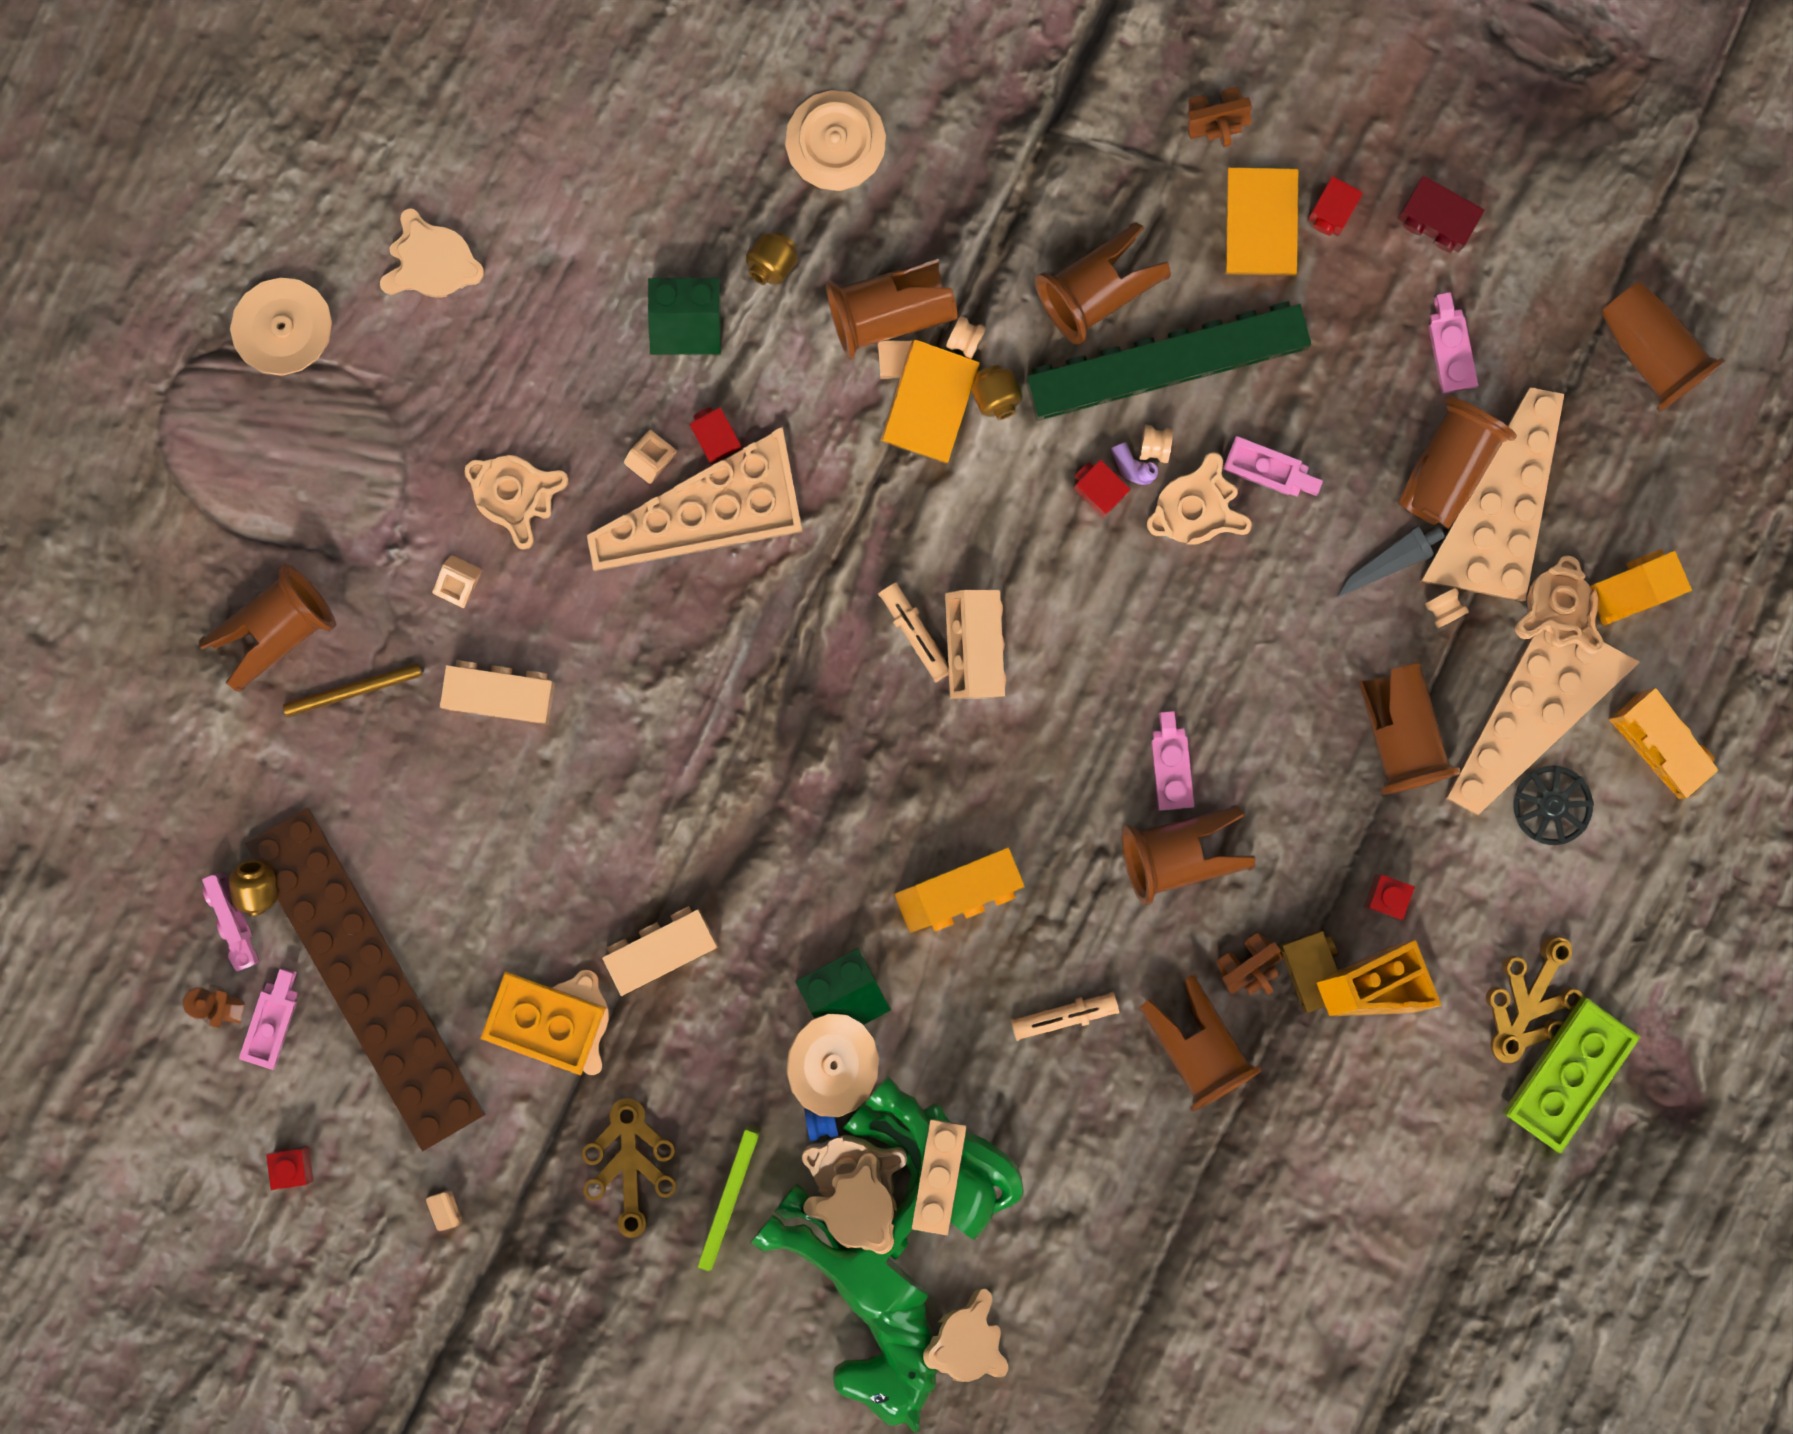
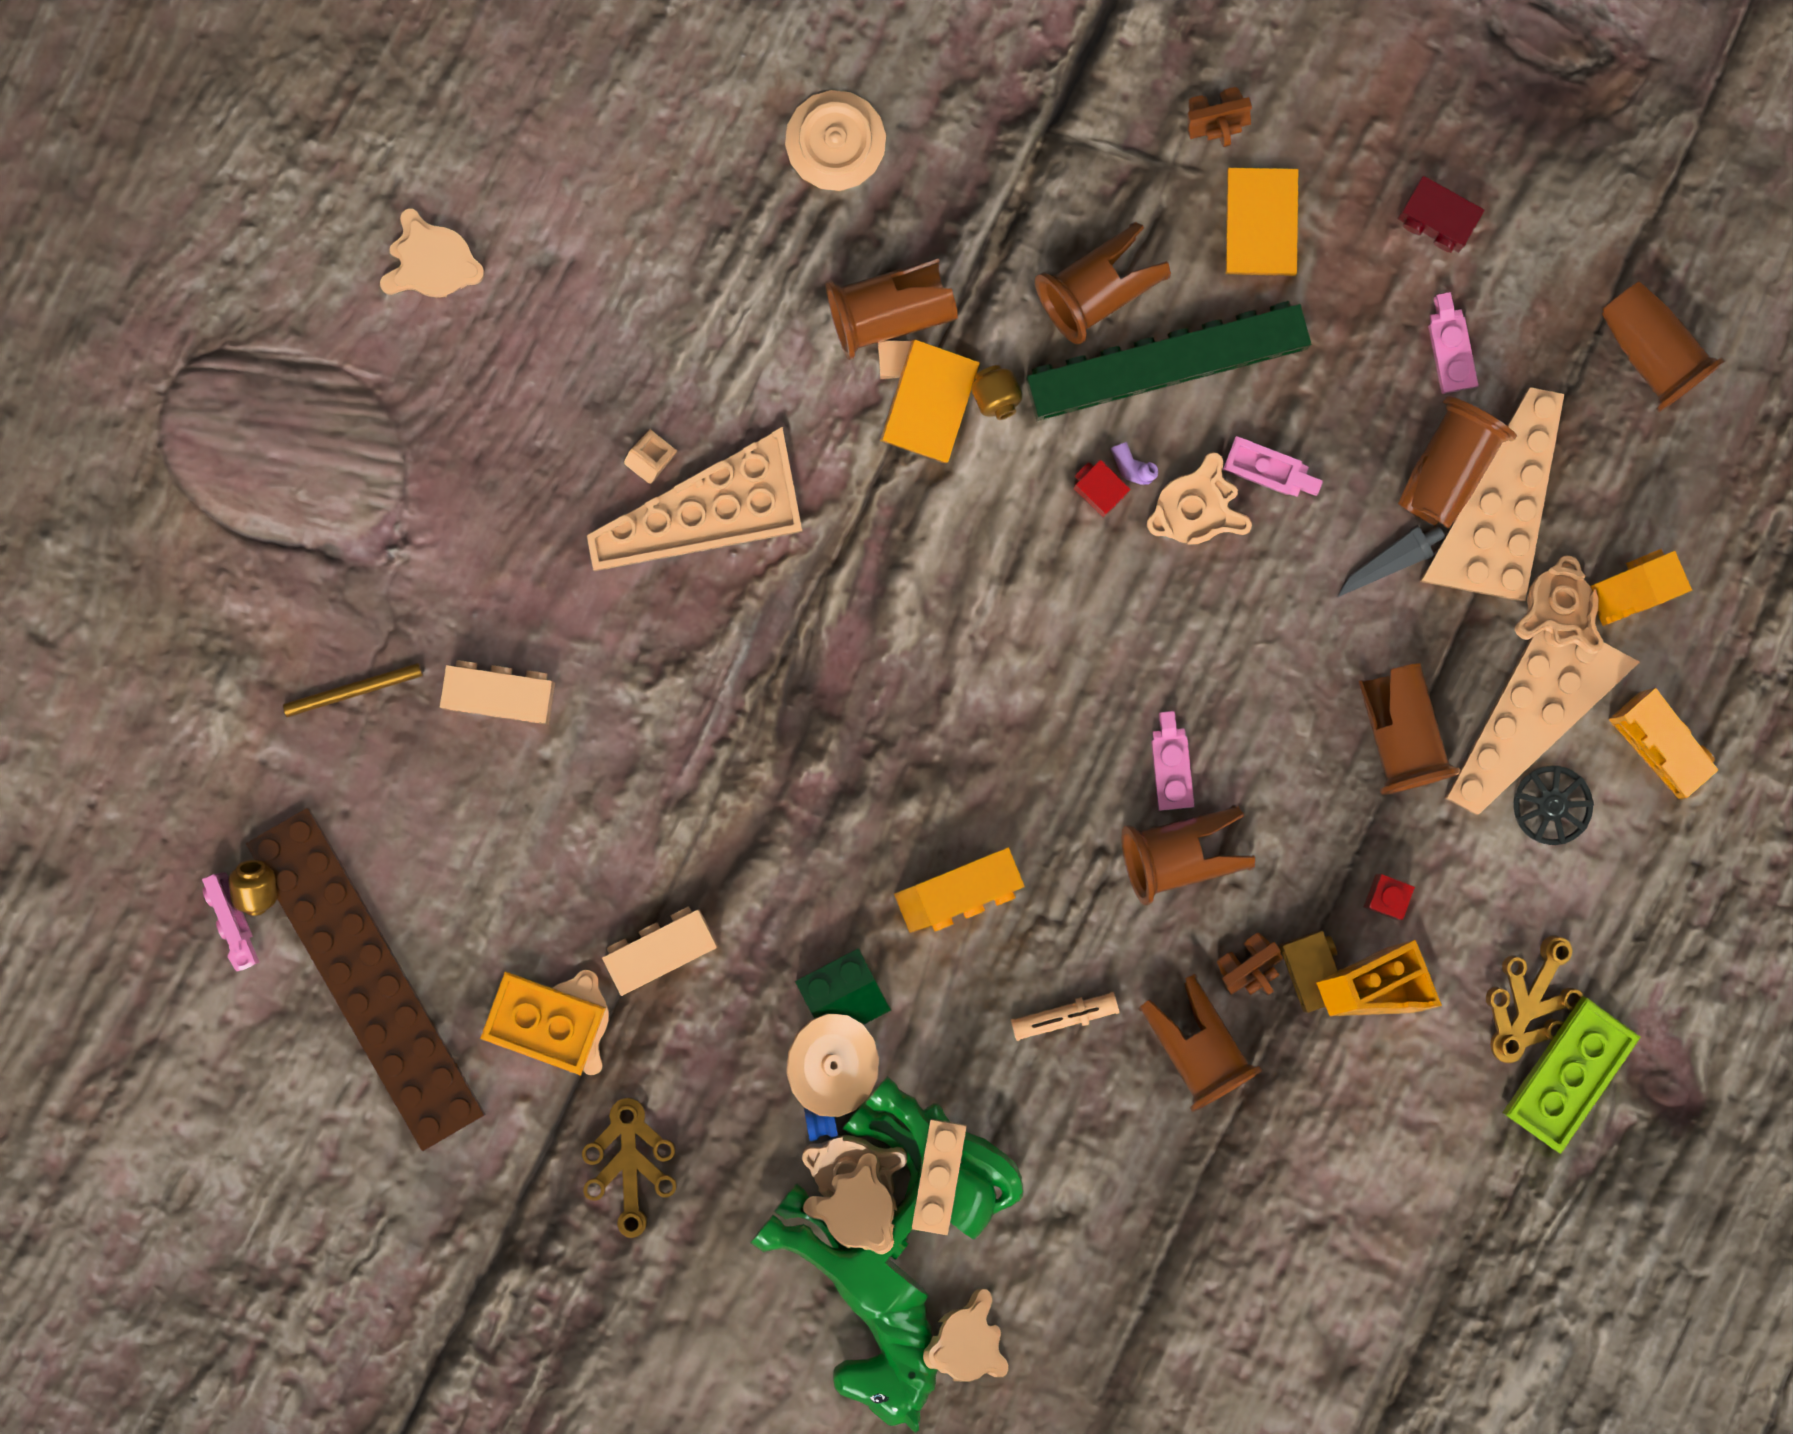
(213, 1005): dark orange hips -> none
(270, 1021): bright pink hinge -> none
(278, 621): dark orange piece -> none
(281, 326): light nougat piece -> none
(289, 1168): red brick -> none
(444, 1210): light nougat slope -> none
(457, 581): light nougat slope -> none
(513, 492): light nougat tile -> none
(684, 316): dark green slope -> none
(714, 434): red brick -> none
(729, 1198): lime tile -> none
(771, 258): pearl gold head -> none
(892, 596): light nougat pin -> none
(966, 337): light nougat wheel -> none
(975, 644): light nougat brick -> none
(1156, 443): light nougat wheel -> none
(1334, 207): red brick -> none
(1446, 608): light nougat wheel -> none

